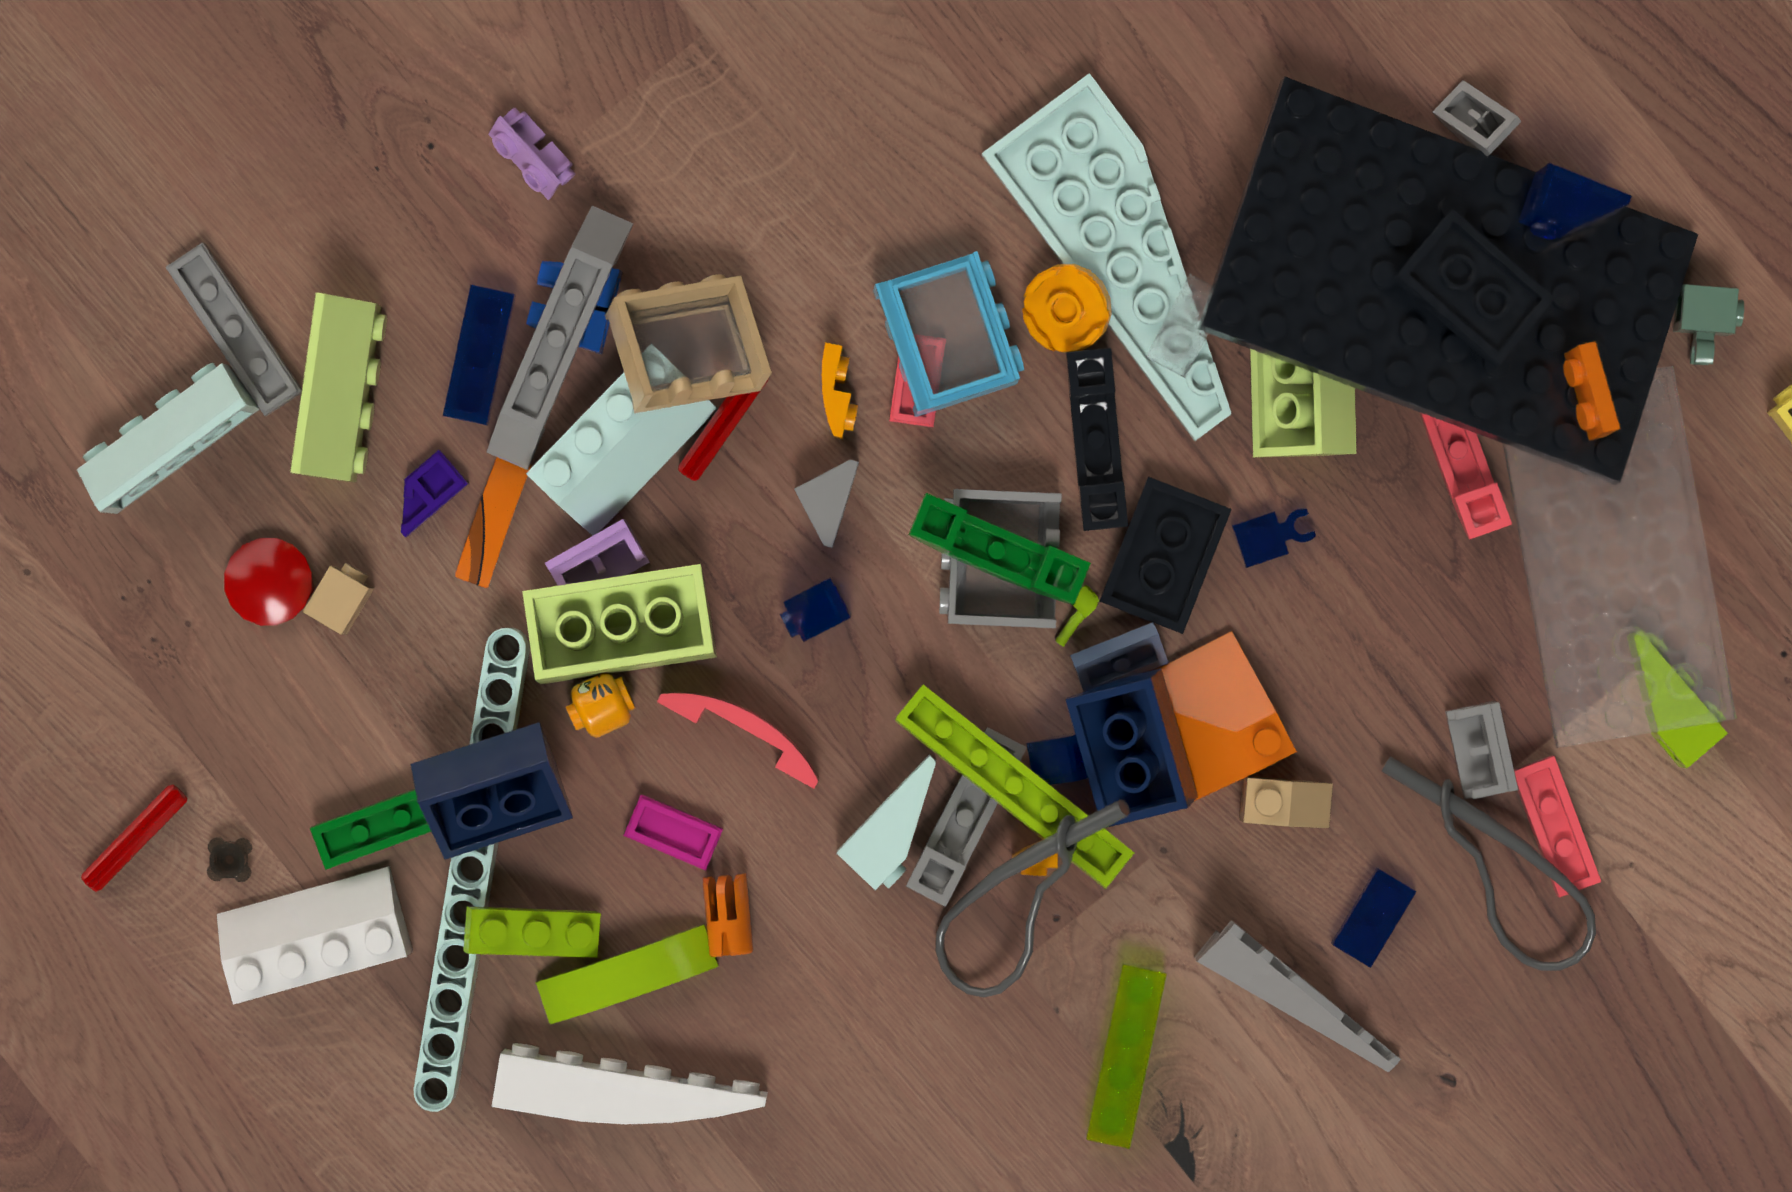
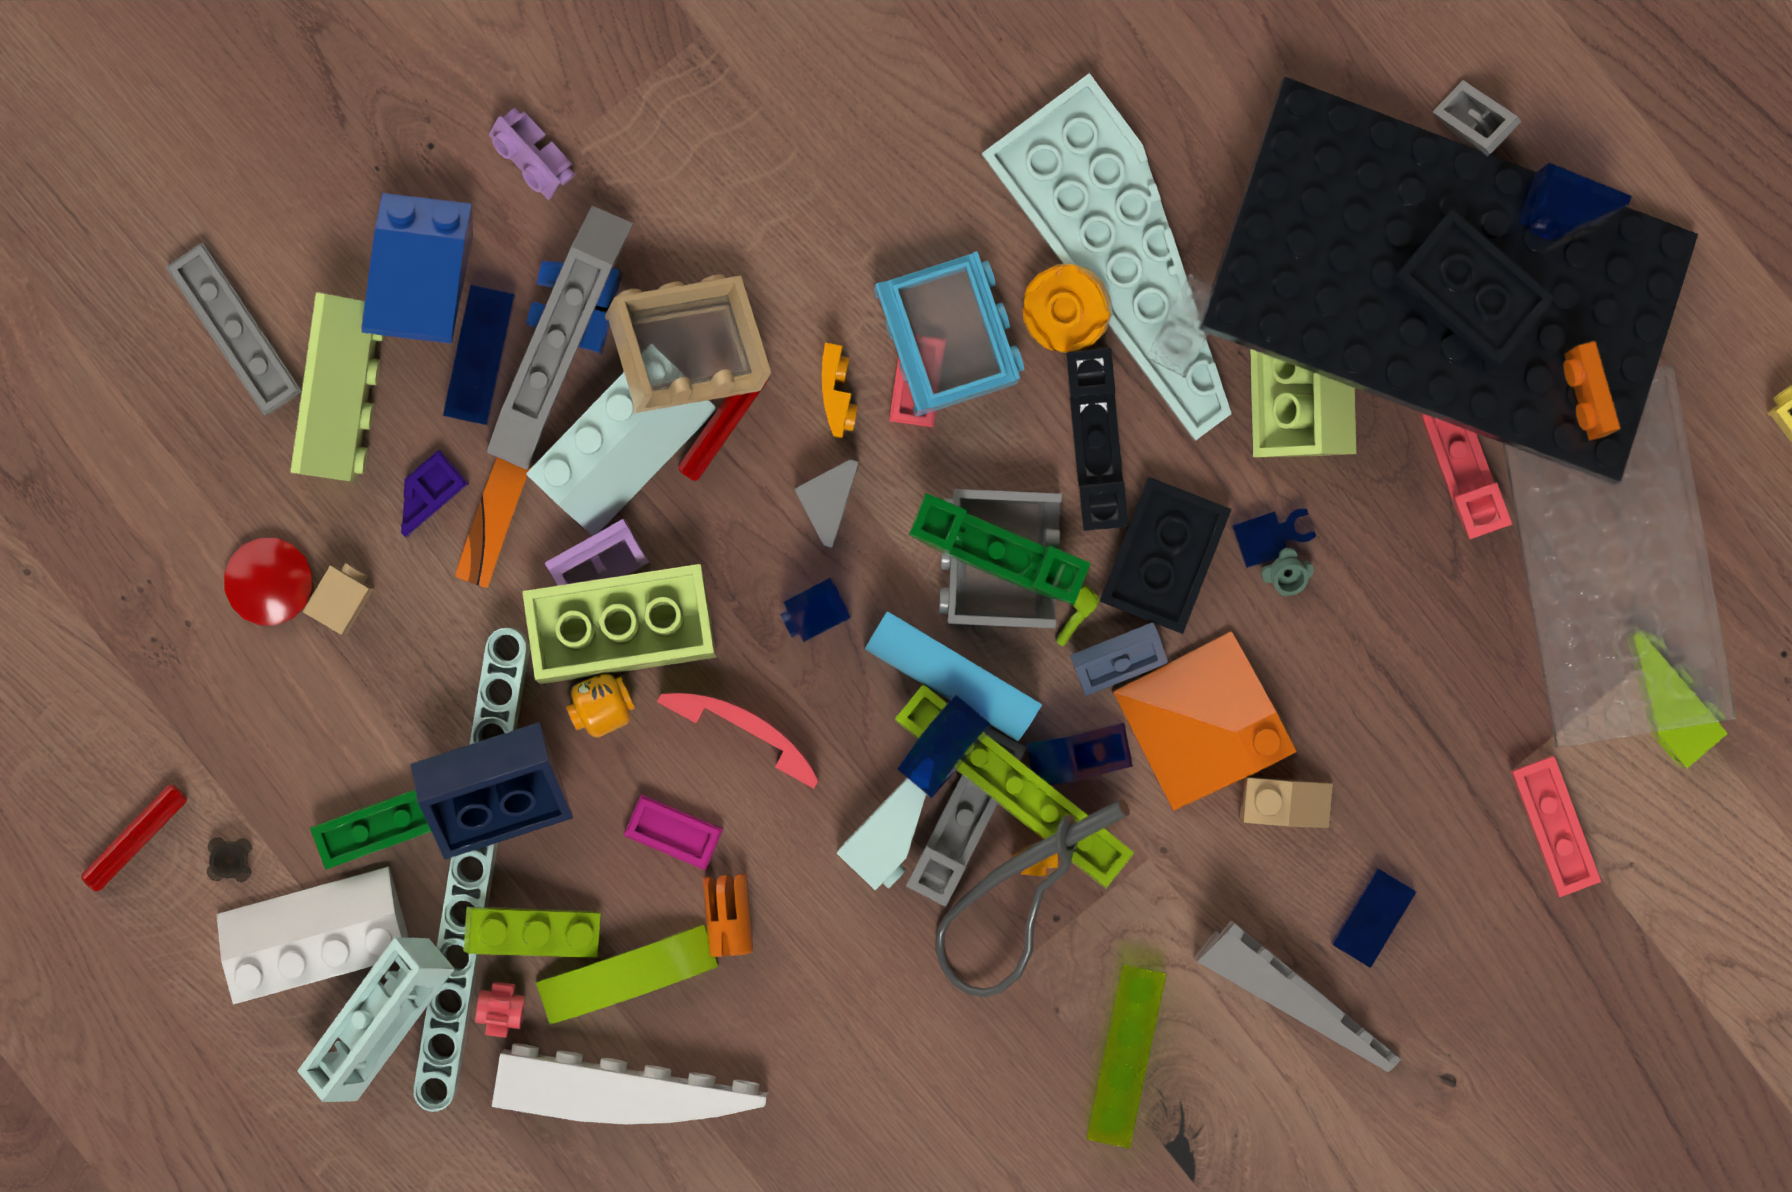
(165, 439): light aqua slope -> none
(375, 1020): none -> light aqua brick
(417, 268): none -> blue slope
(500, 1009): none -> coral gear
(944, 746): none -> clear blue slope
(952, 674): none -> medium azure brick
(1133, 746): dark blue slope -> none
(1292, 582): none -> sand green plate
(1454, 805): dark grey piece -> none
(1481, 750): light grey hinge -> none
(1707, 313): sand green brick -> none

